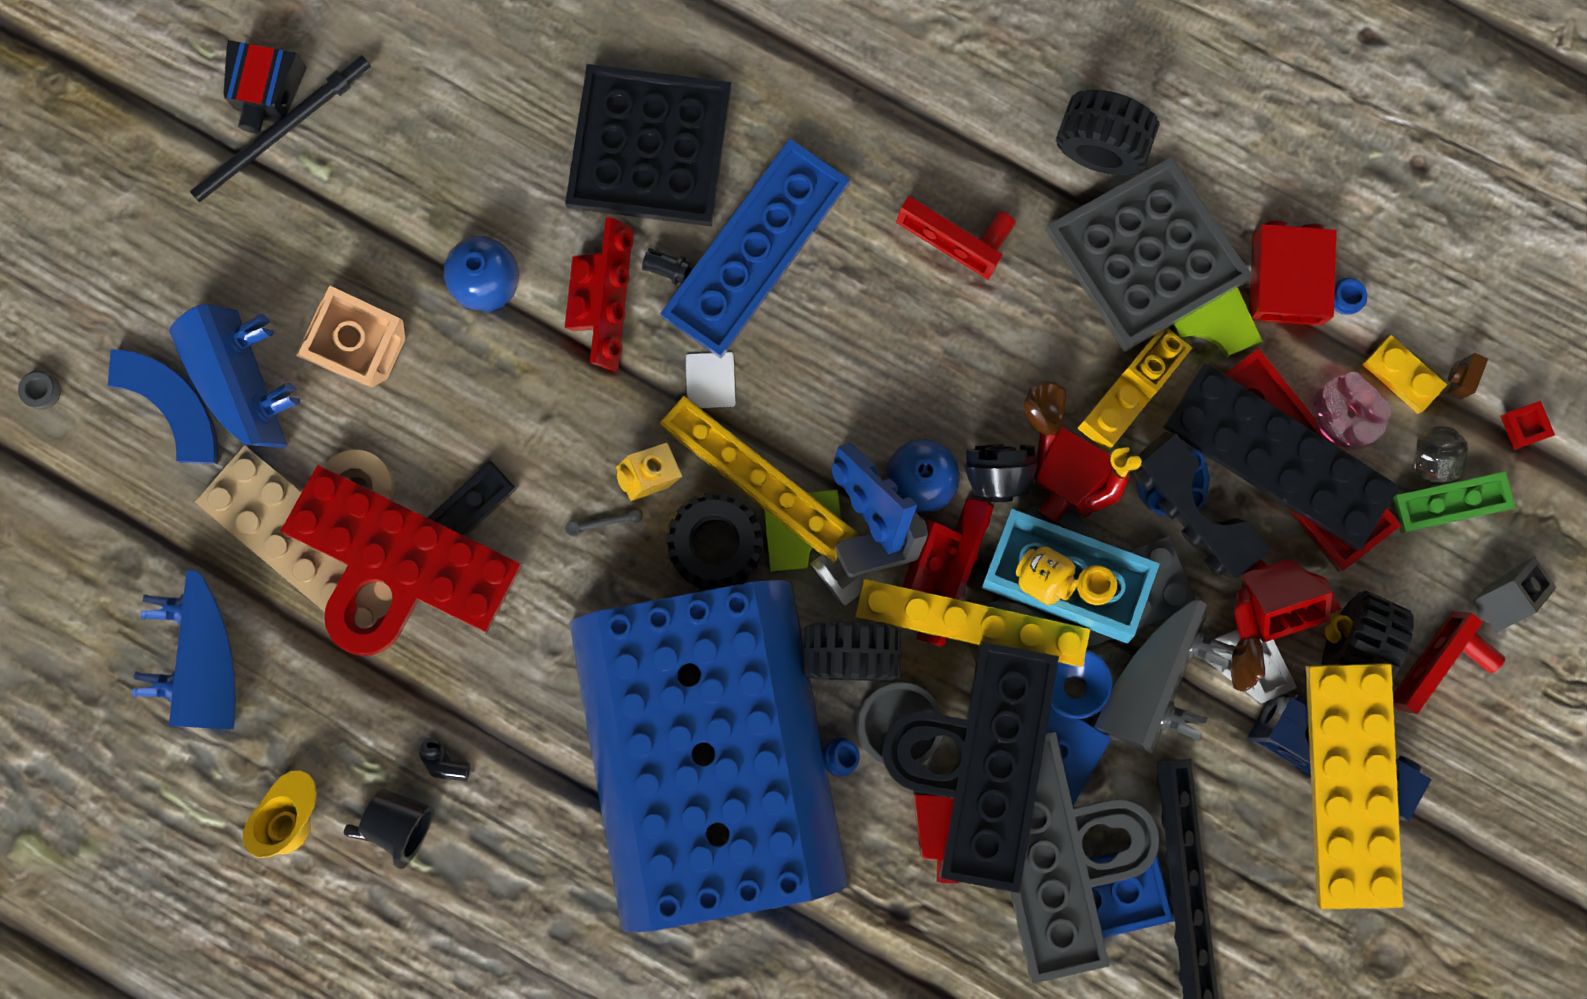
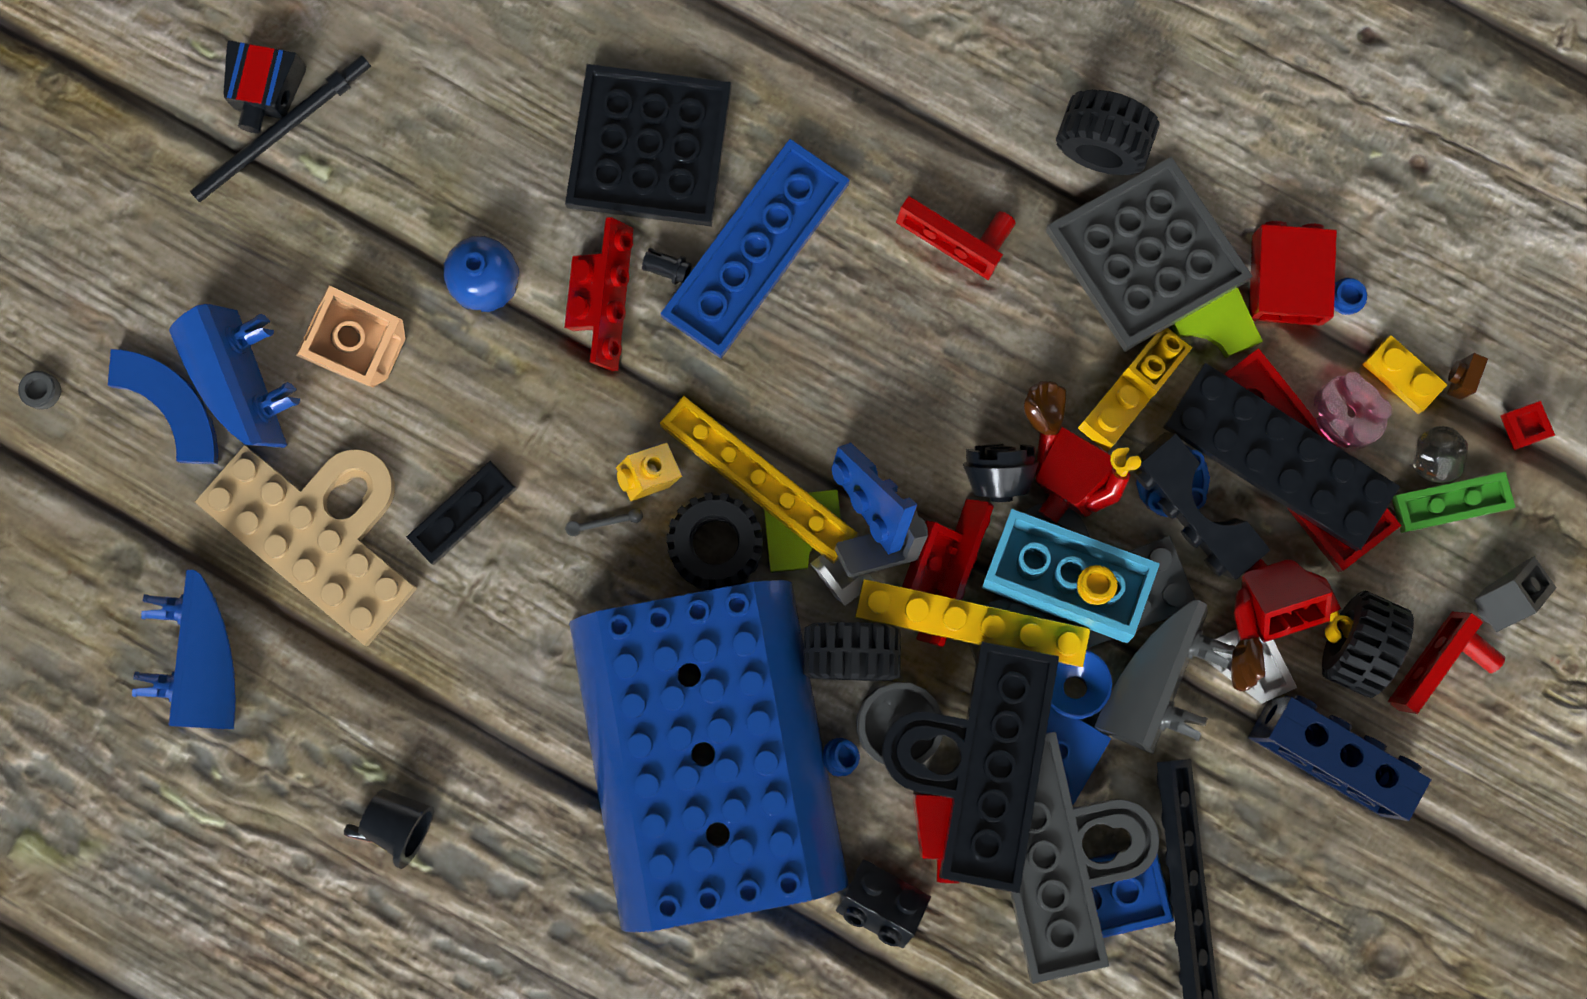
(282, 817): yellow piece -> none
(401, 550): red plate -> none
(439, 764): black arm -> none
(710, 380): white sticker -> none
(883, 905): none -> black bracket
(931, 492): blue cylinder -> none
(1046, 575): yellow head -> none
(1354, 786): yellow plate -> none

